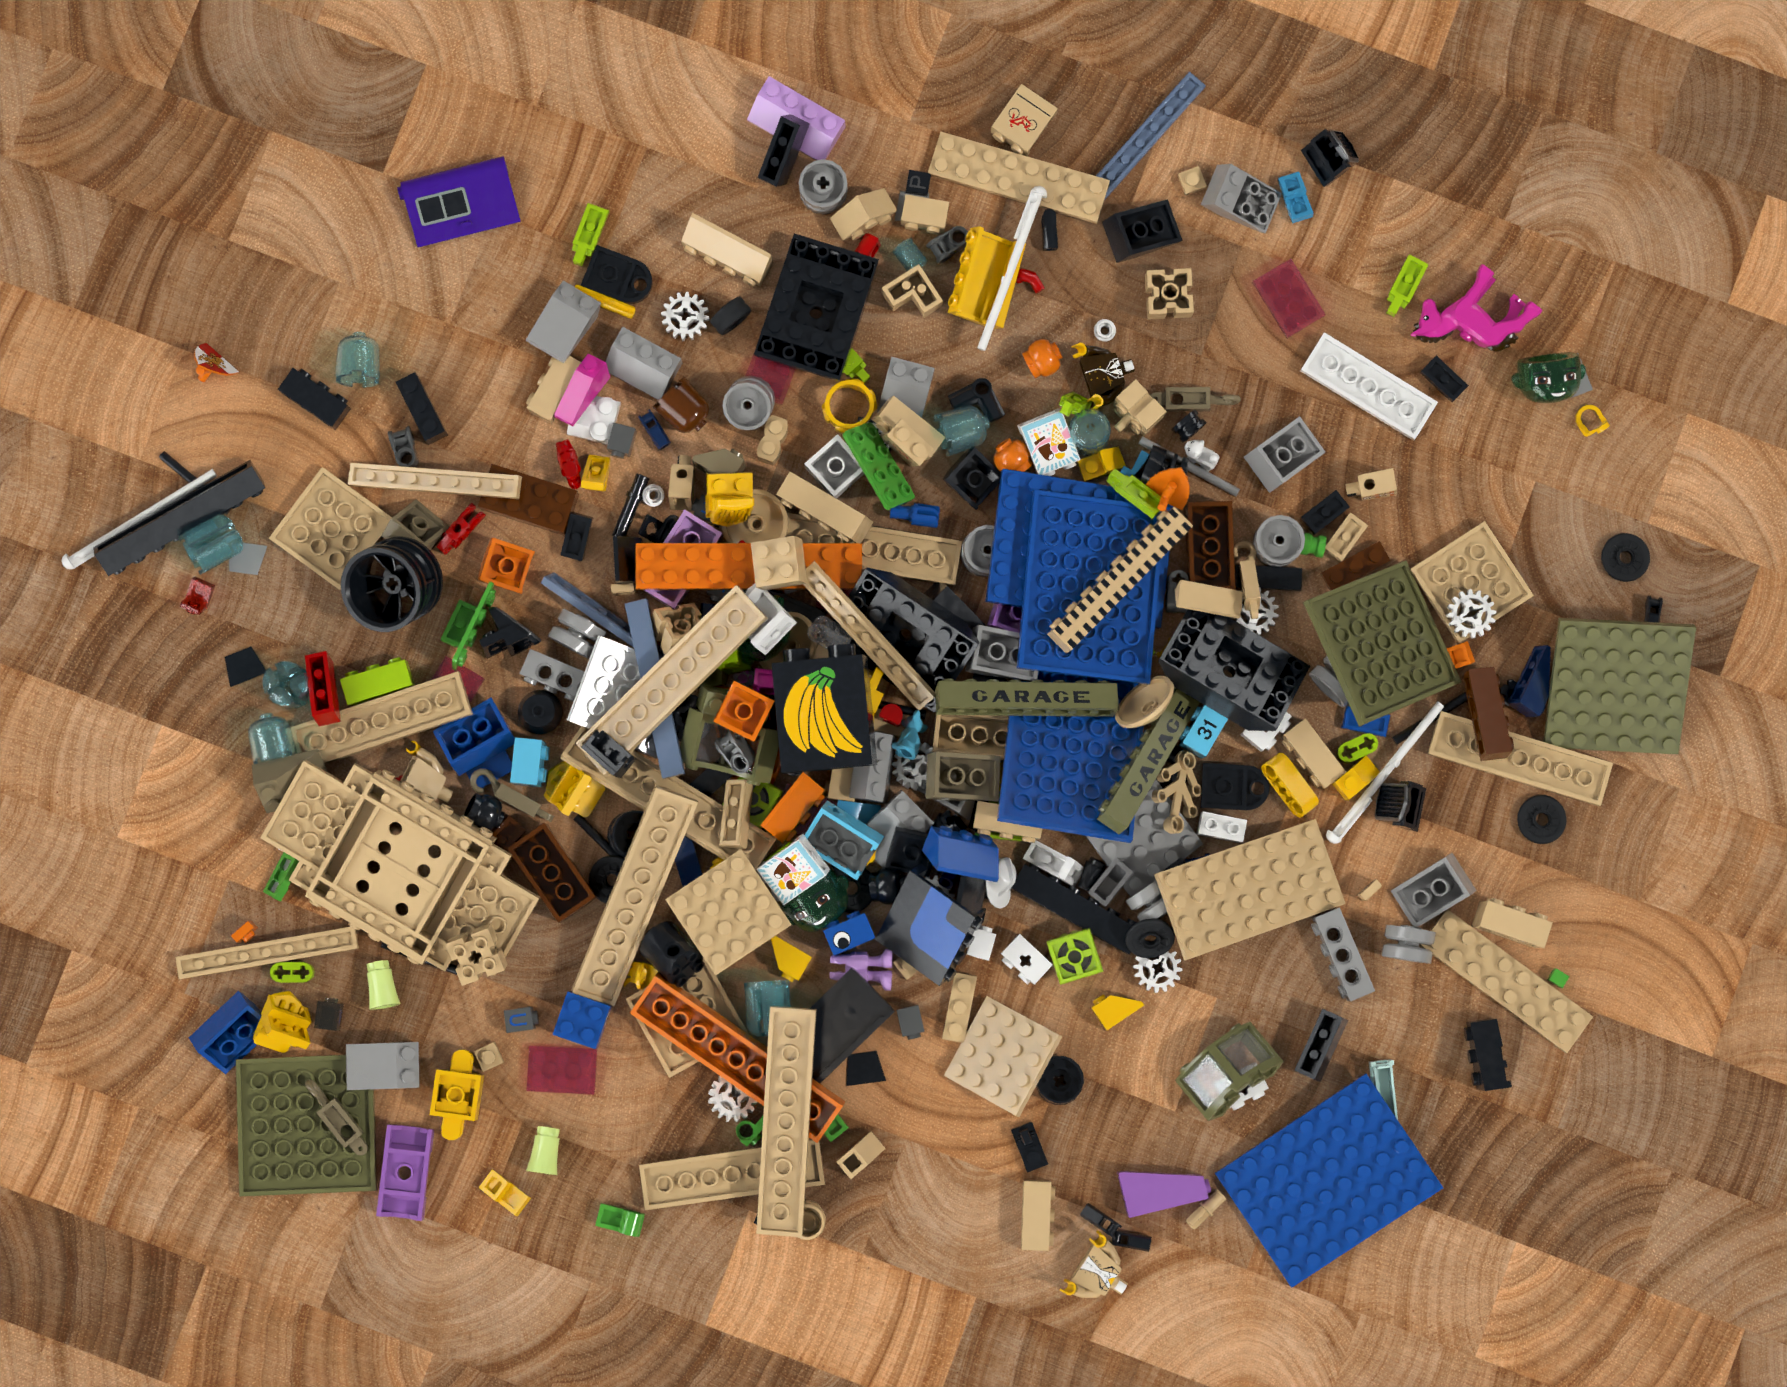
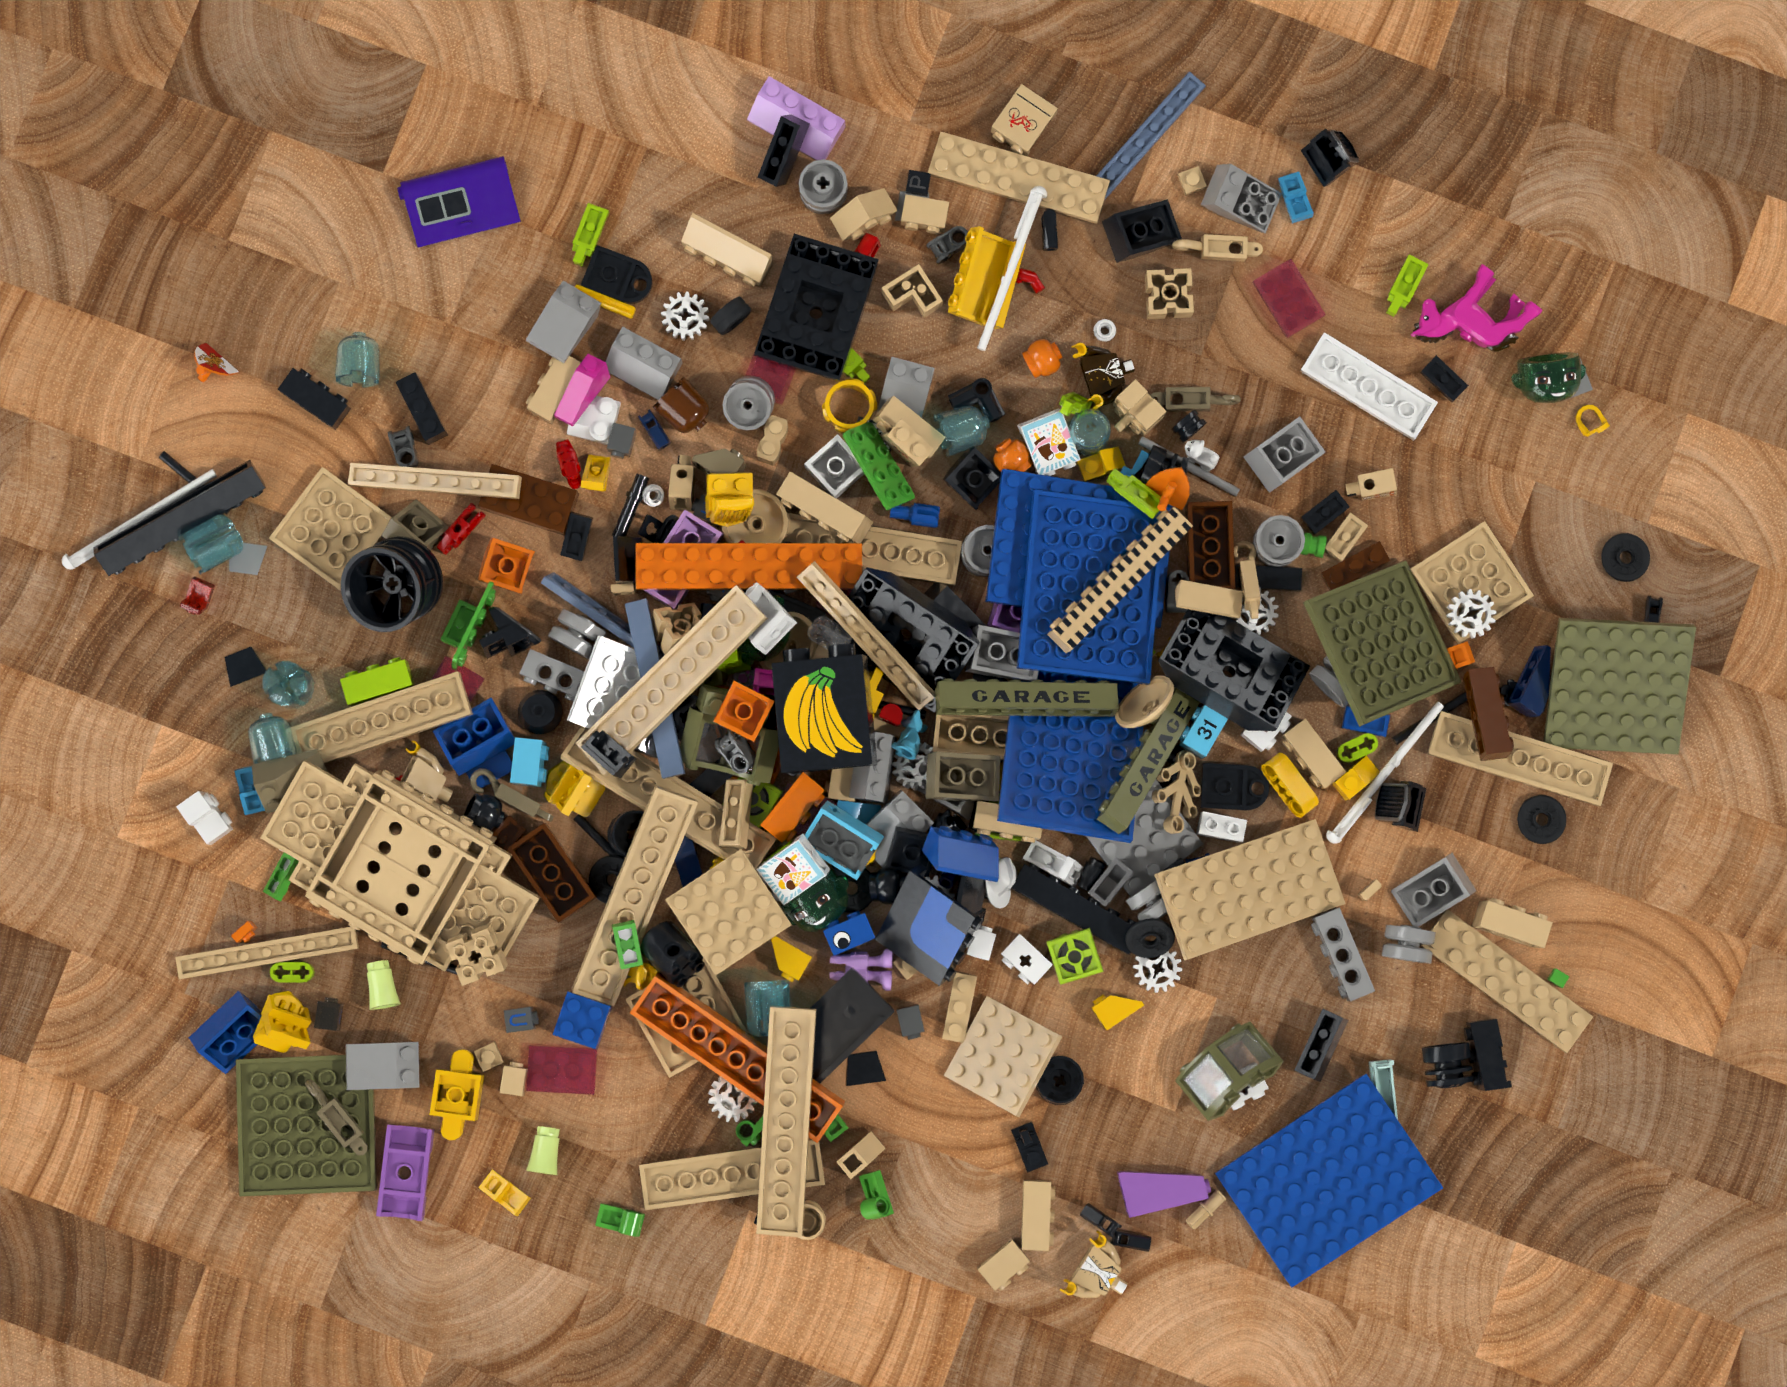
(202, 813): none -> white brick
(248, 795): none -> dark azure slope
(322, 688): red brick -> none
(514, 1079): none -> tan brick
(627, 944): none -> bright green piece
(779, 563): tan brick -> none
(877, 1200): none -> bright green plate
(909, 254): clear light blue piece -> none
(1003, 1265): none -> tan brick
(1217, 247): none -> tan piece
(1447, 1064): none -> black wheel

